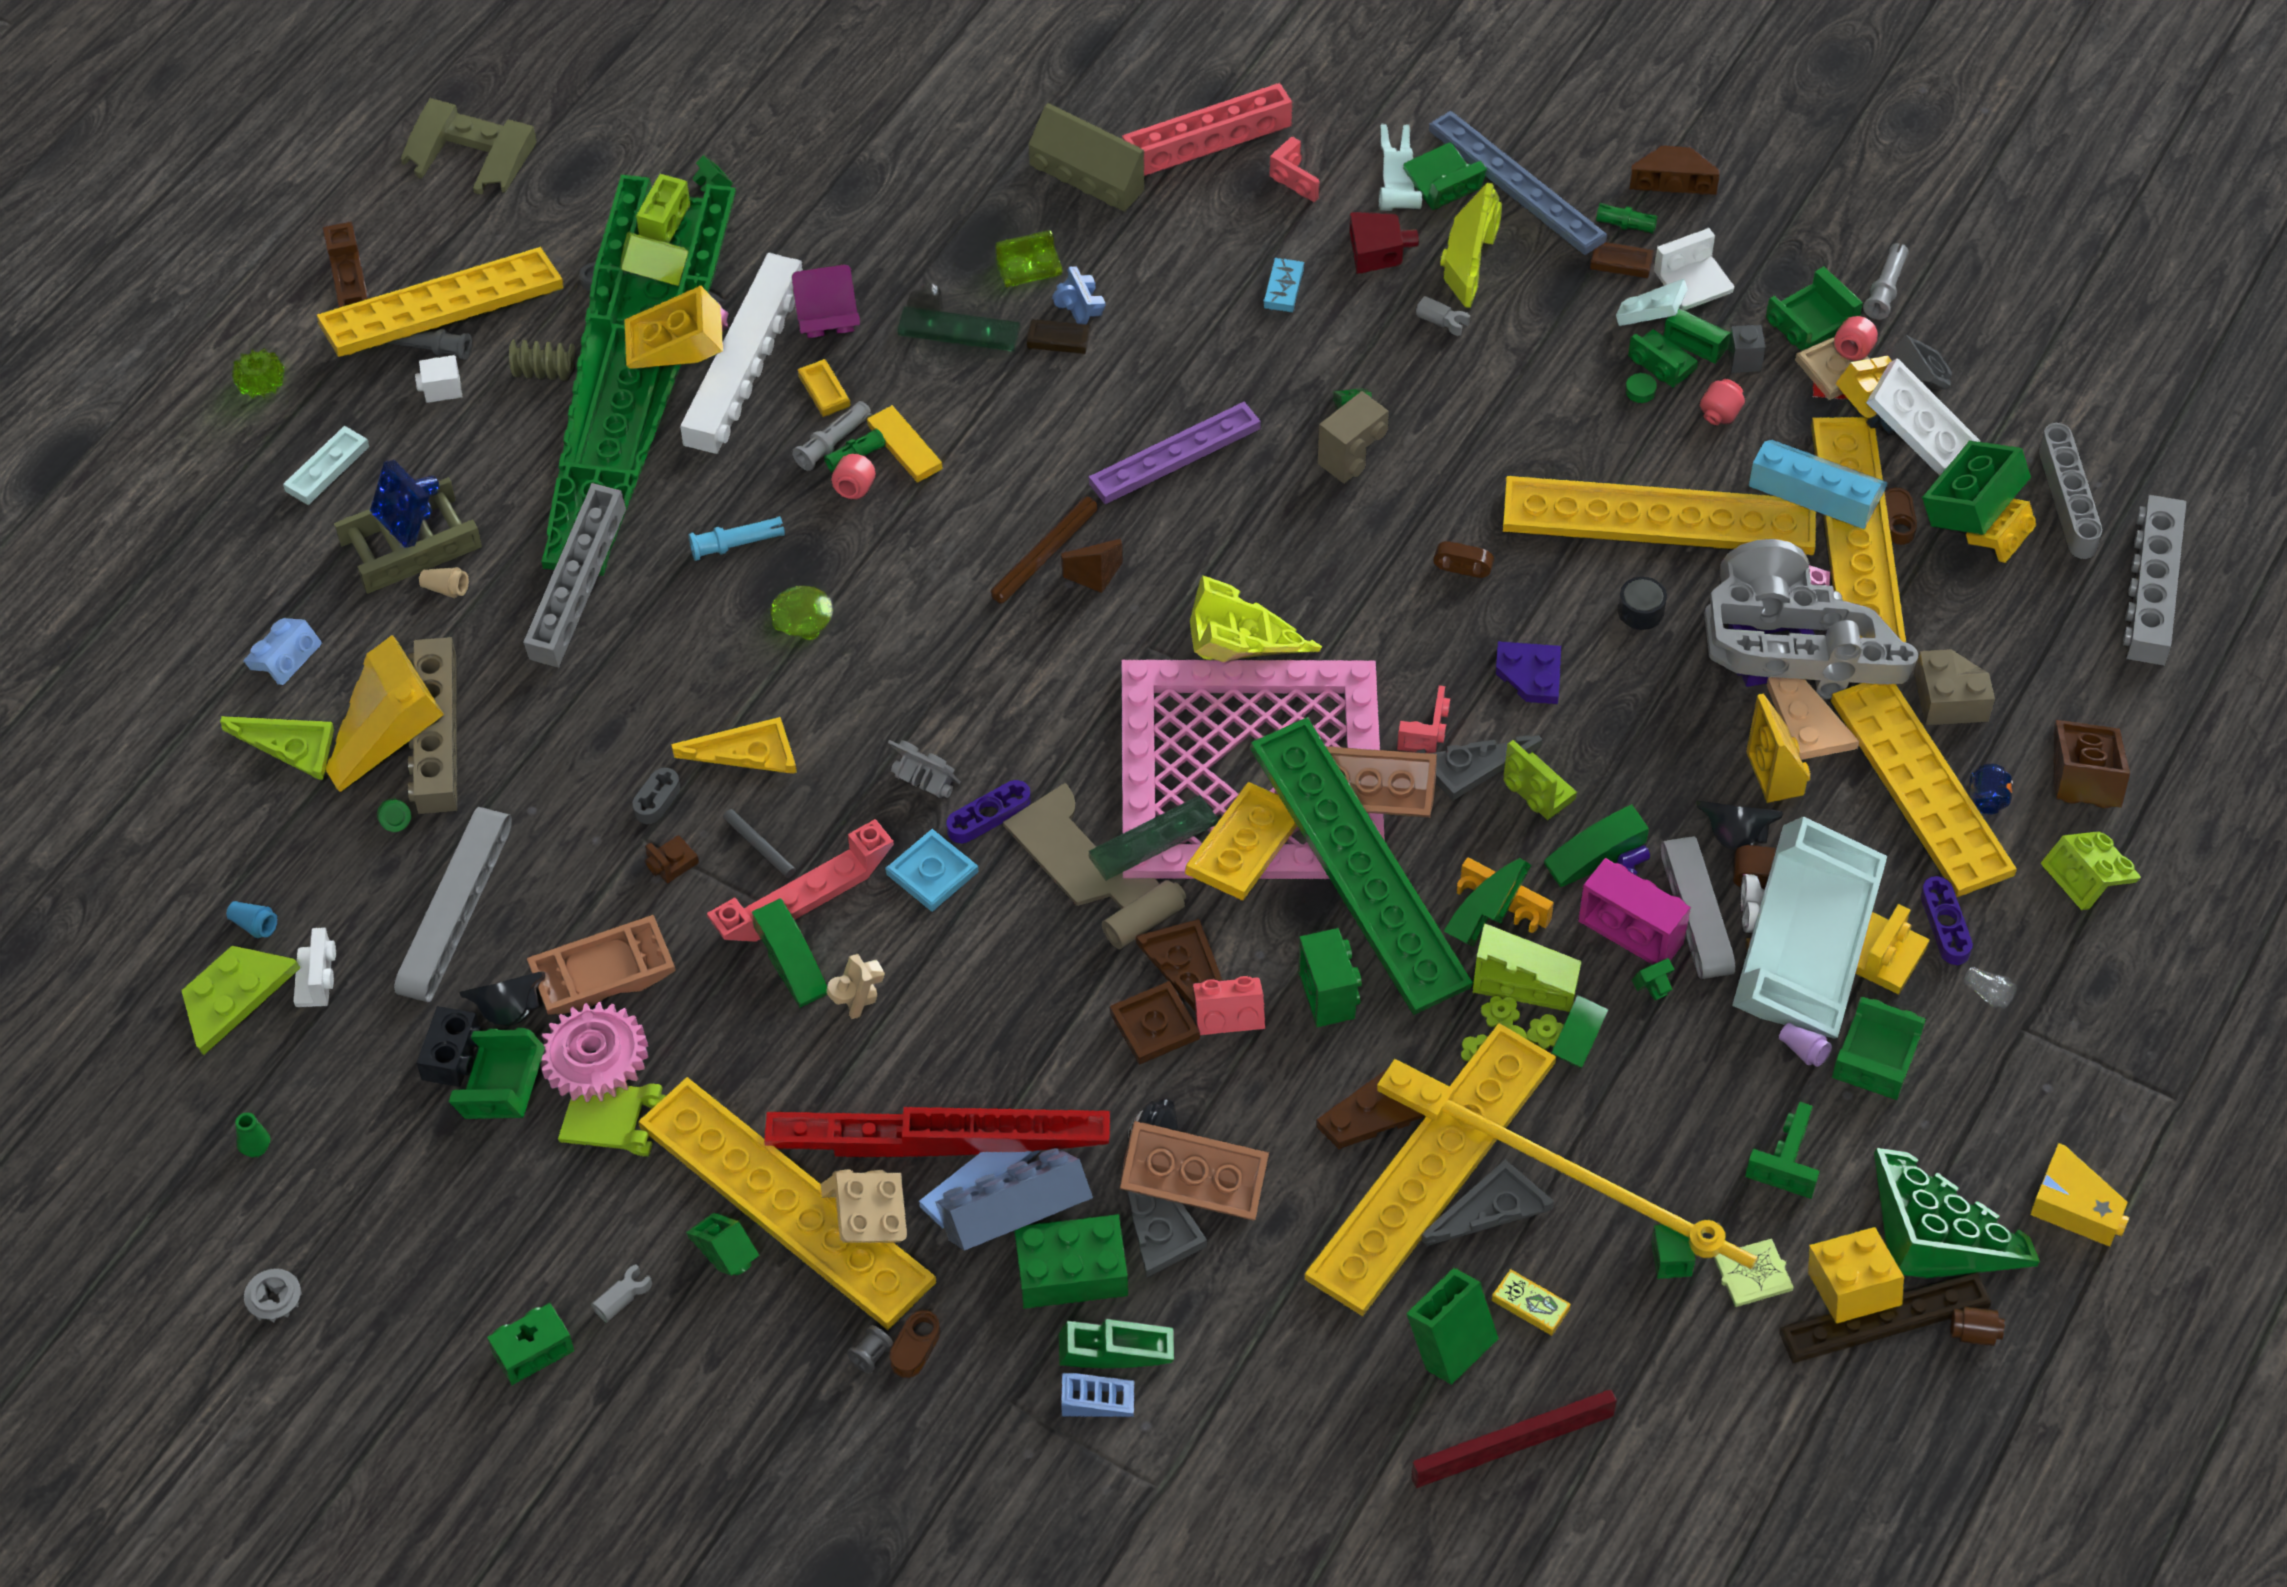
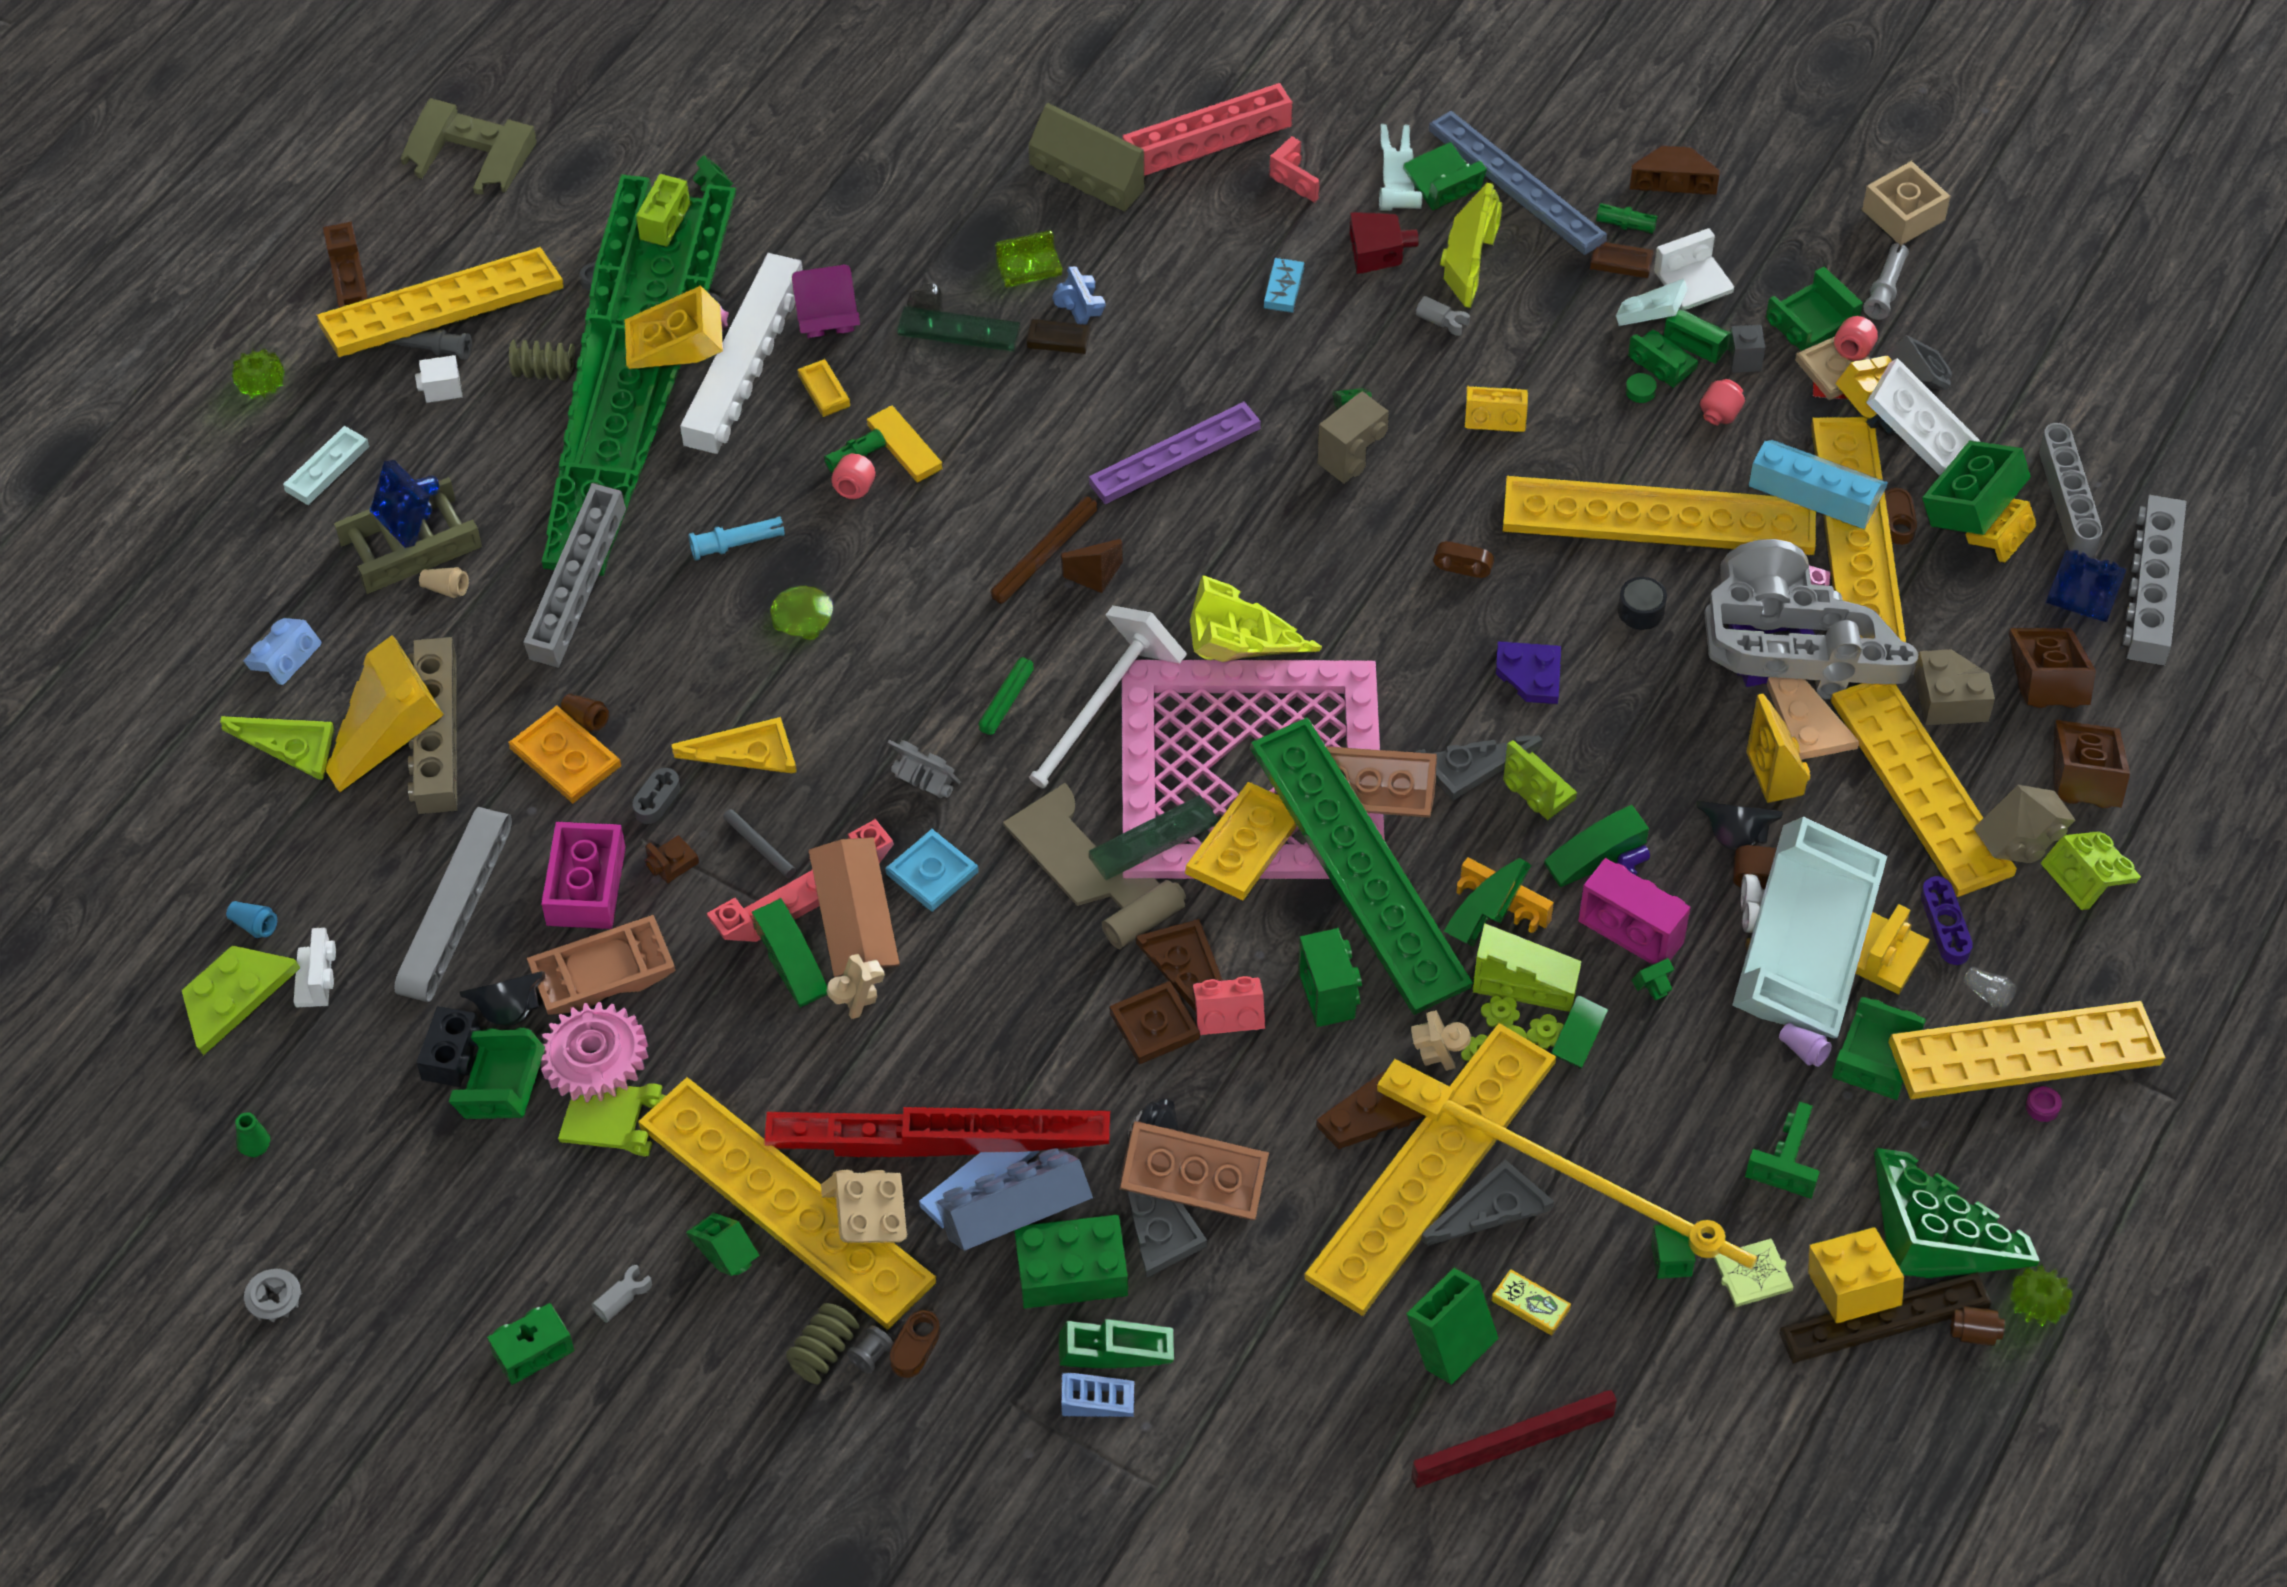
(393, 815): green tile -> none
(564, 754): none -> light orange tile
(583, 875): none -> dark pink brick
(587, 712): none -> reddish brown cone
(653, 258): lime brick -> none
(819, 1340): none -> olive piece
(823, 441): light grey pin -> none
(853, 903): none -> nougat slope
(983, 824): dark purple beam -> none
(1005, 696): none -> green axle
(1146, 639): none -> white tile
(1419, 736): coral bracket -> none
(1437, 1040): none -> tan hips
(1496, 409): none -> yellow bracket
(1705, 925): light grey beam -> none
(1906, 203): none -> tan brick
(1990, 788): clear blue head -> none
(2024, 824): none -> dark tan slope
(2025, 1049): none -> yellow plate
(2041, 1295): none -> clear neon green gear
(2043, 1104): none -> magenta tile
(2052, 667): none -> reddish brown slope
(2079, 1199): yellow slope -> none
(2086, 585): none -> clear blue plate

